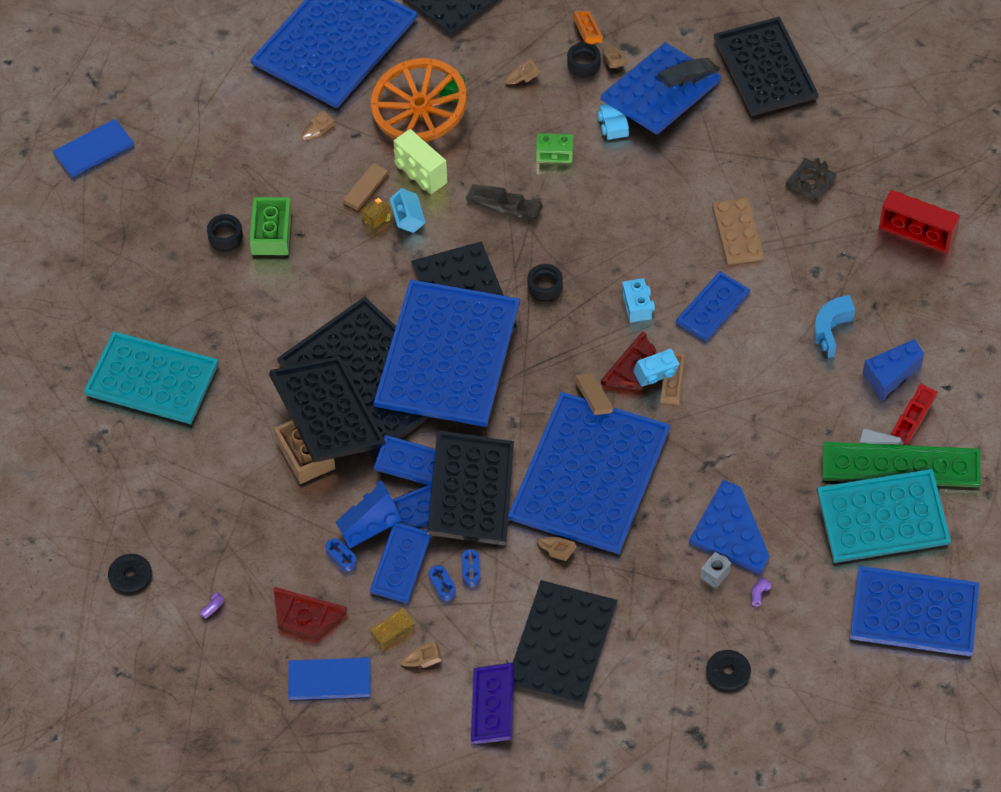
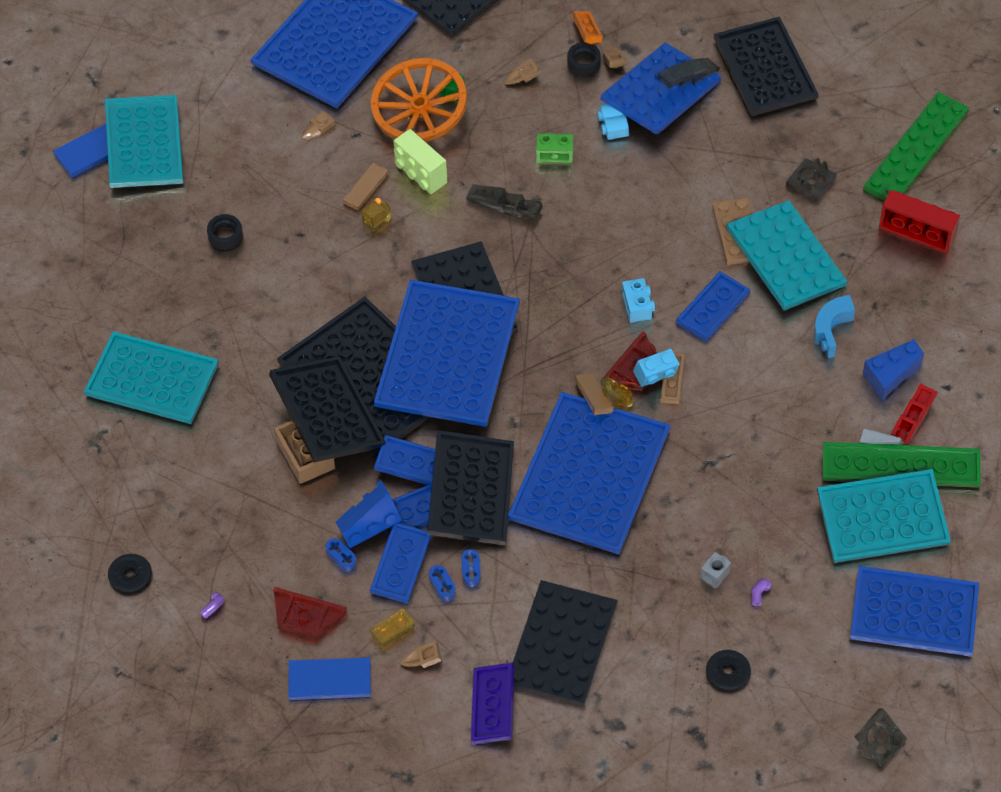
(143, 141): none -> teal plate
(270, 226): bright green brick -> none
(407, 210): medium azure brick -> none
(545, 293): black tyre -> none
(557, 547): medium nougat plate -> none
(617, 392): none -> clear yellow plate
(731, 530): blue plate -> none
(786, 255): none -> teal plate
(898, 738): none -> clear smoke piece
(917, 146): none -> green plate

